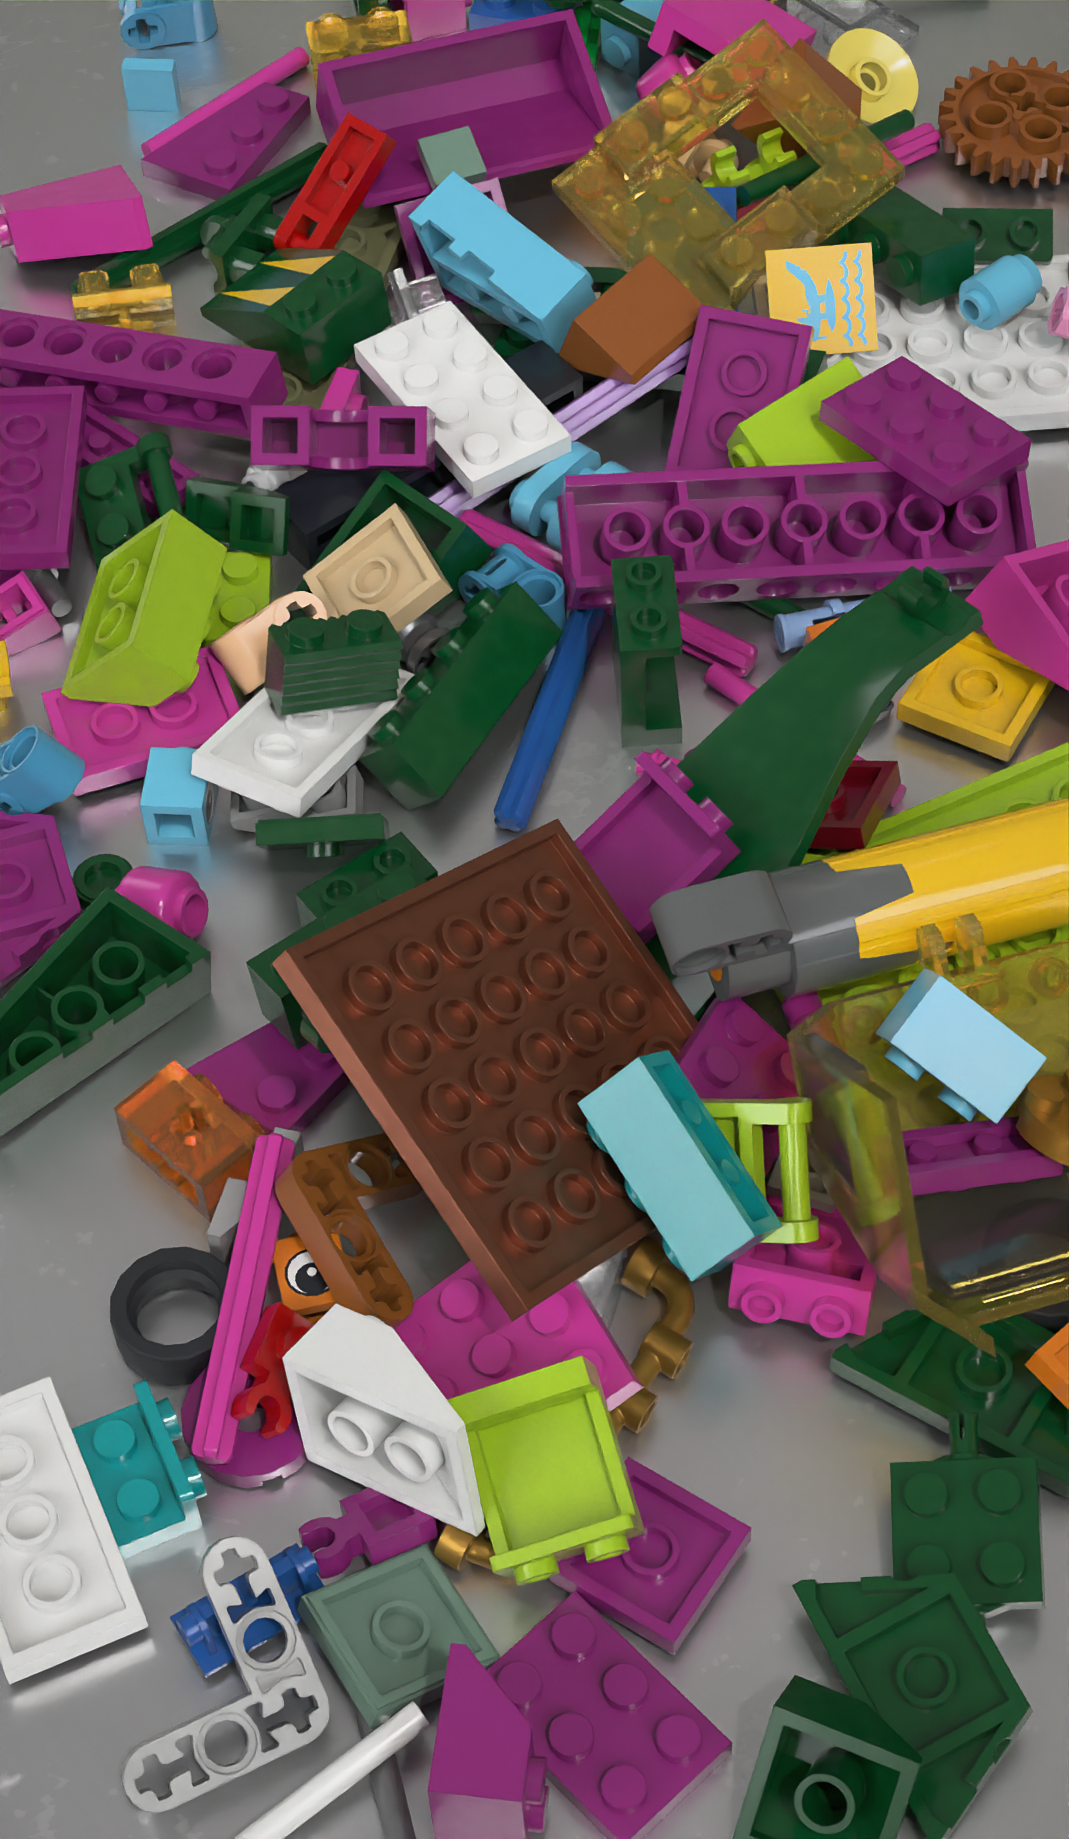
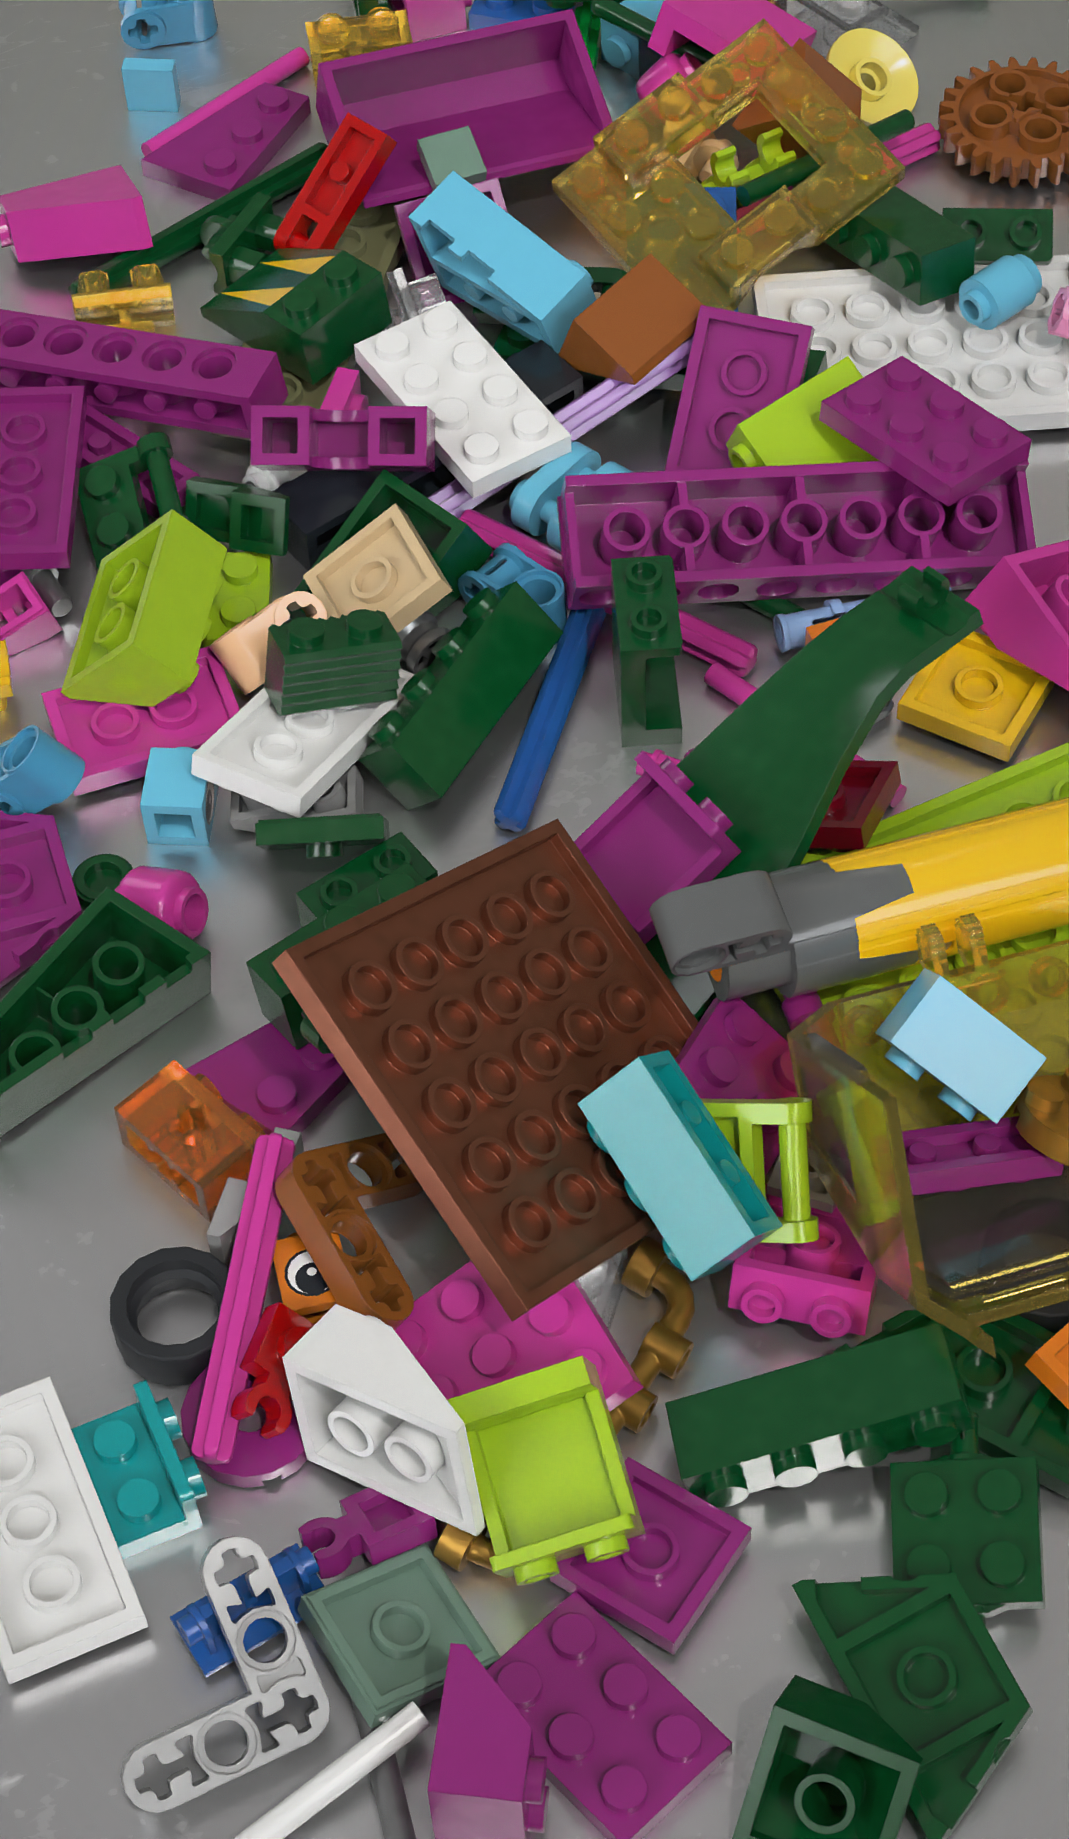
(819, 1416): none -> dark green brick
(827, 291): yellow sticker -> none

